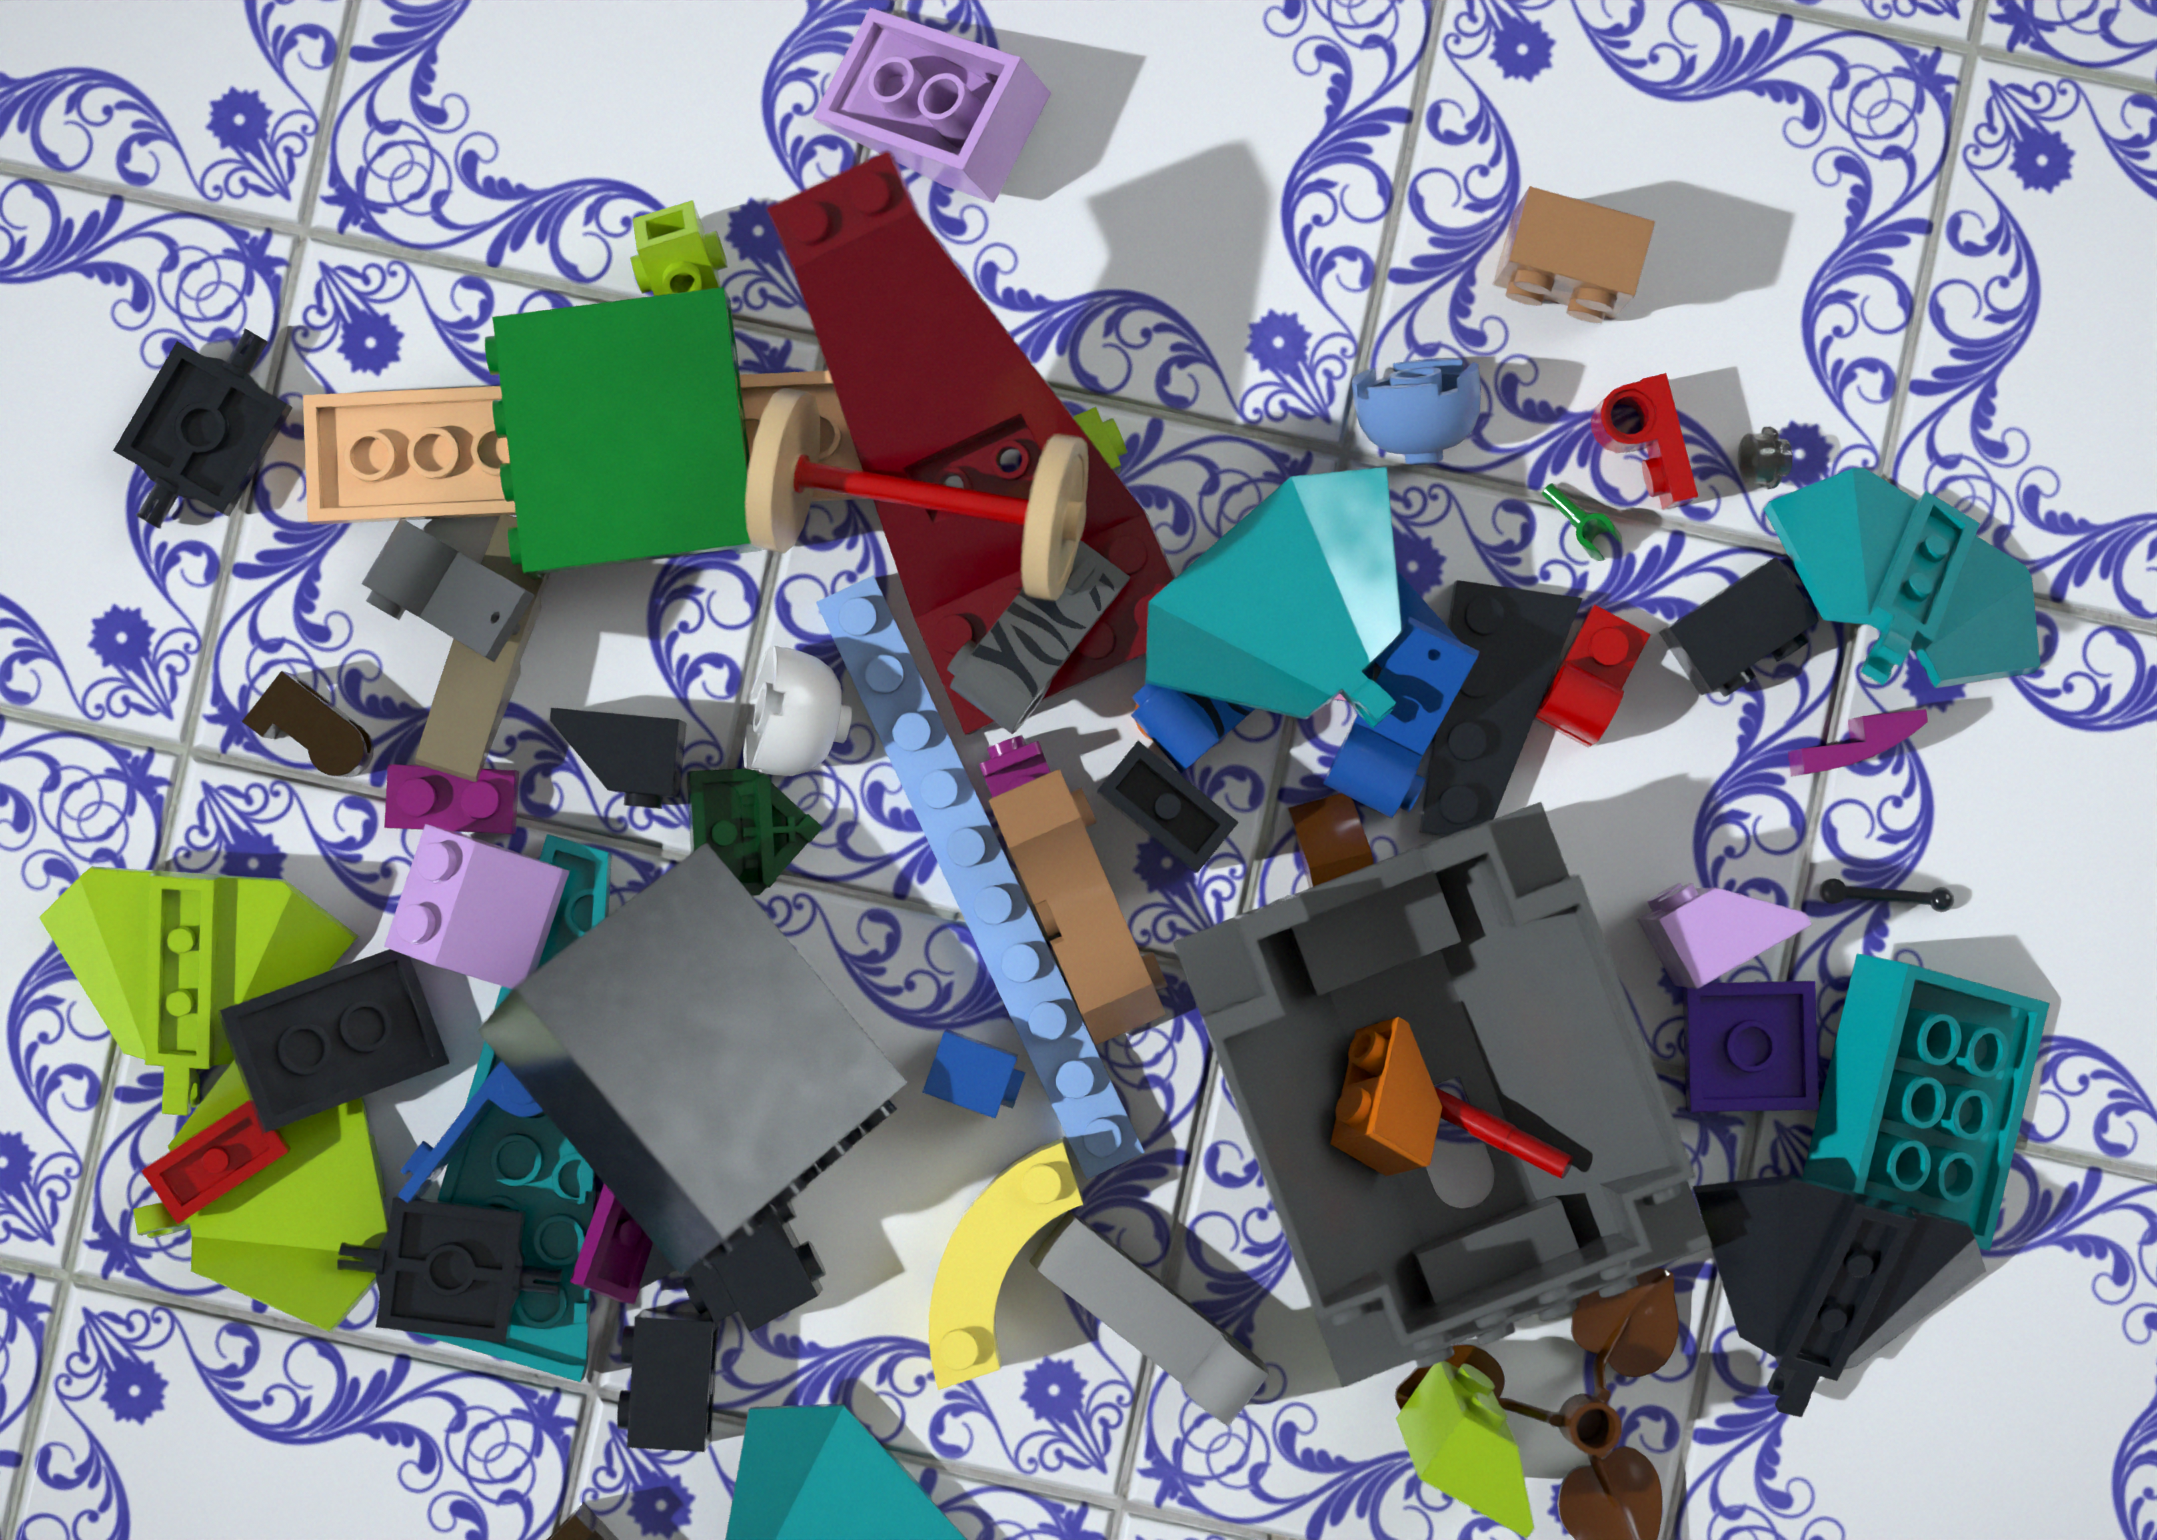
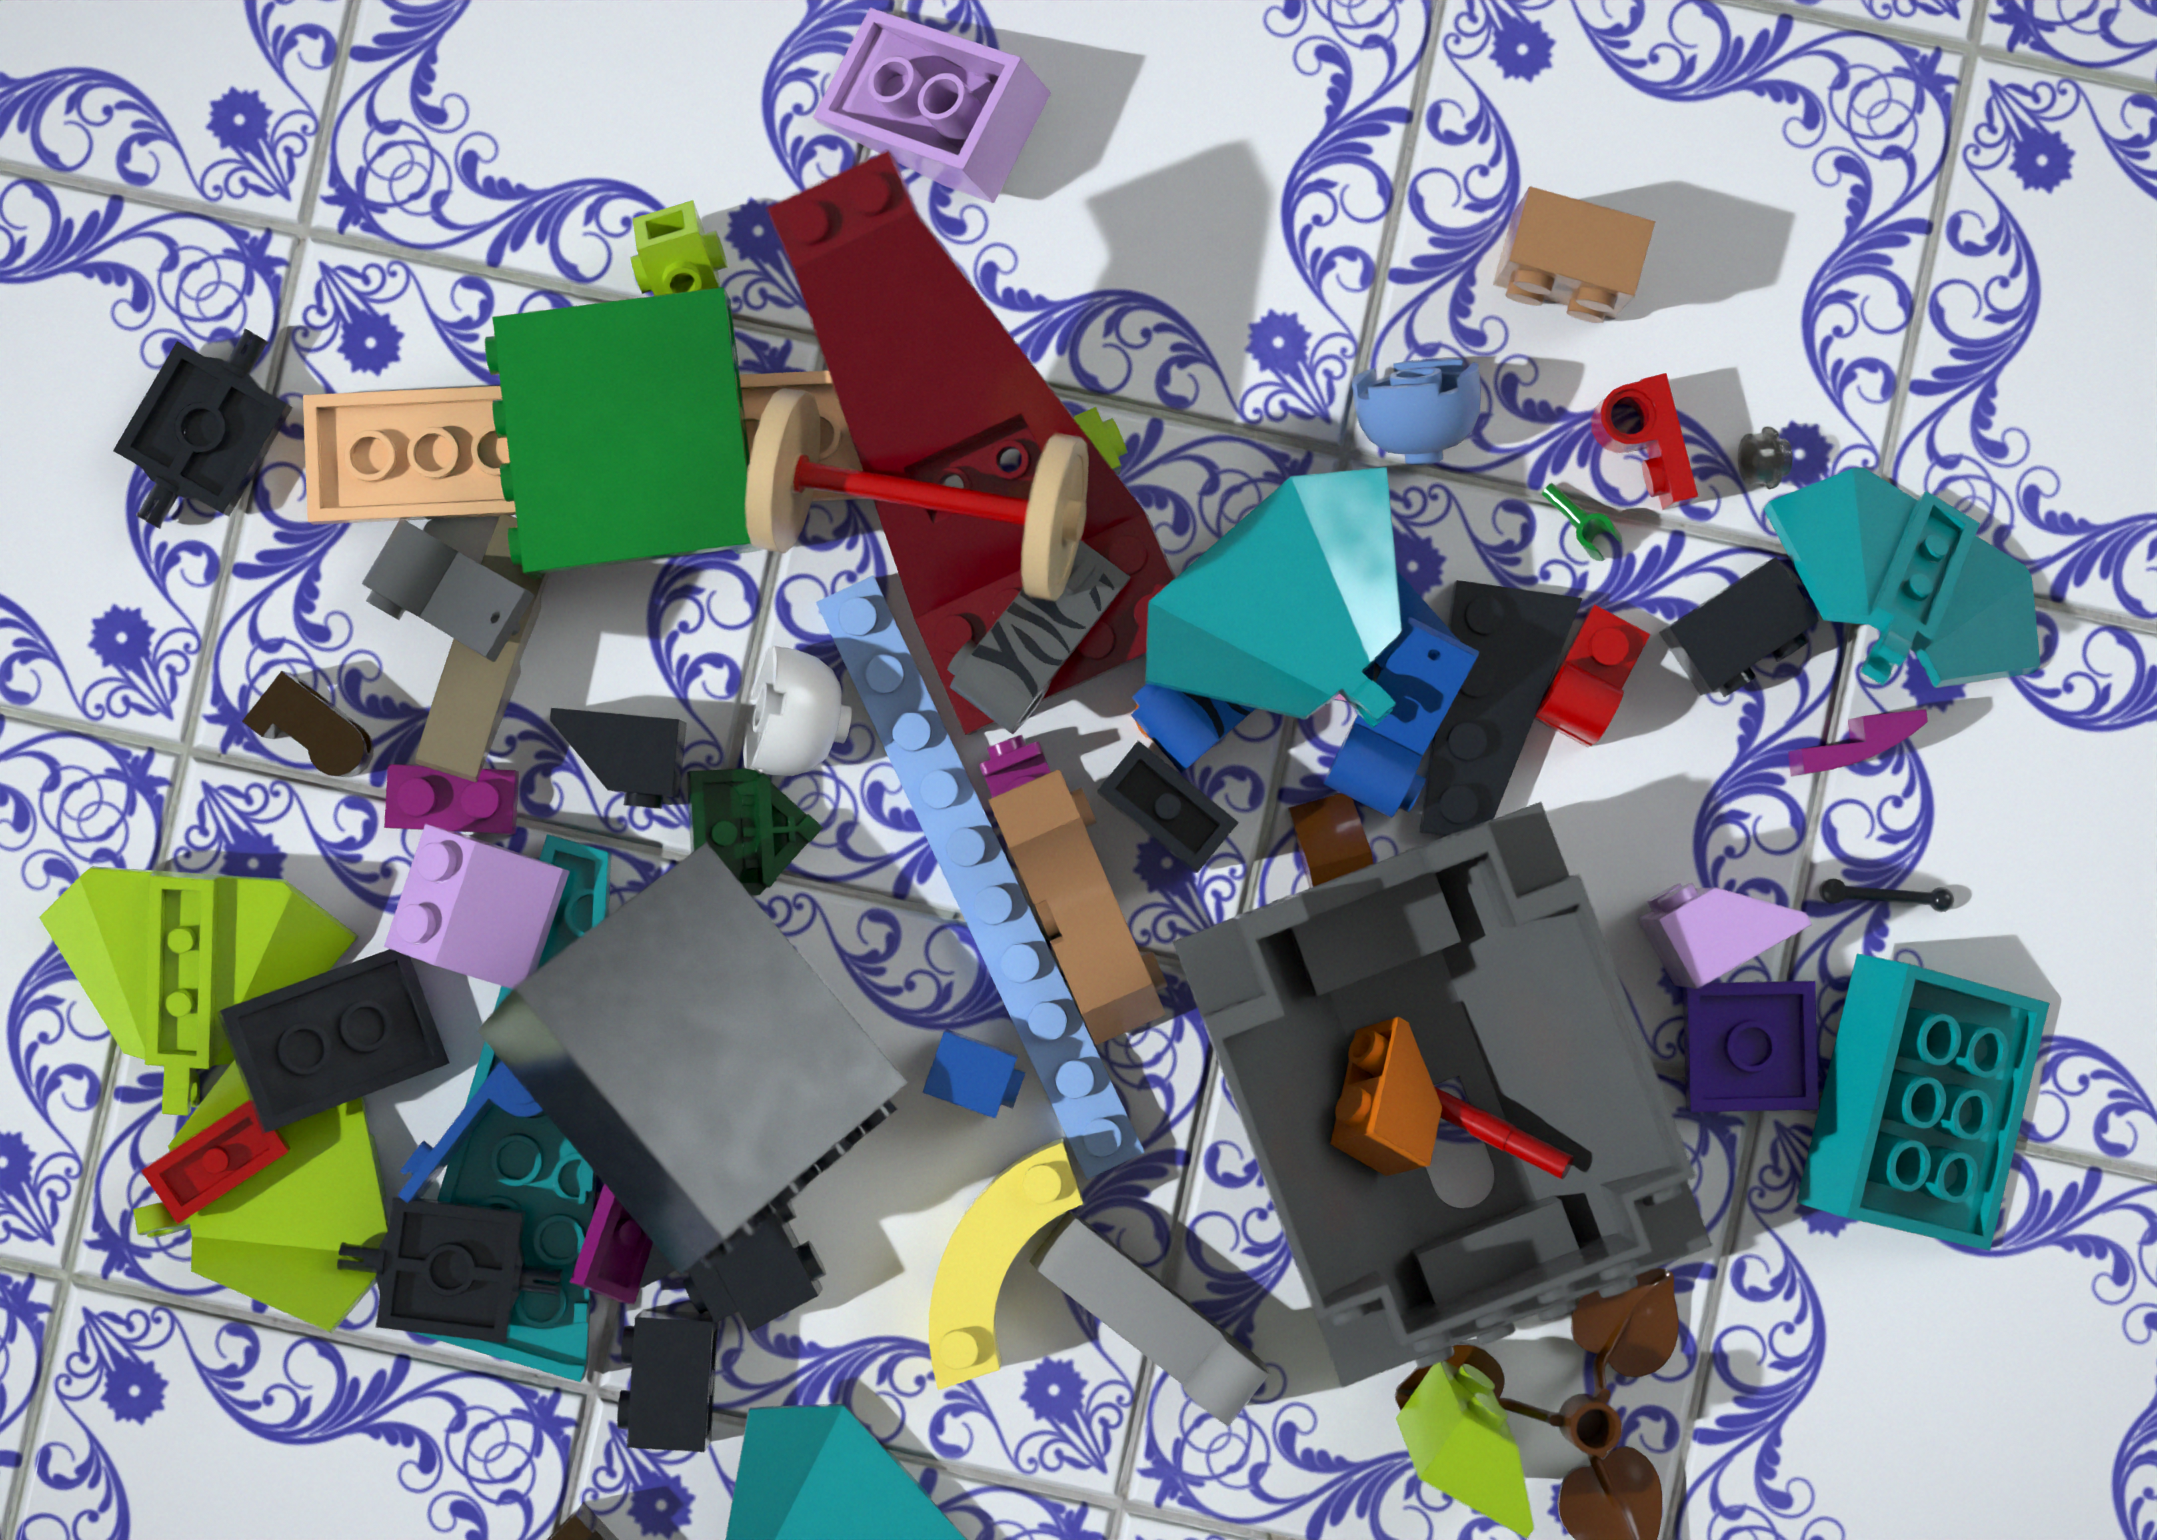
(1828, 1272): black panel -> none

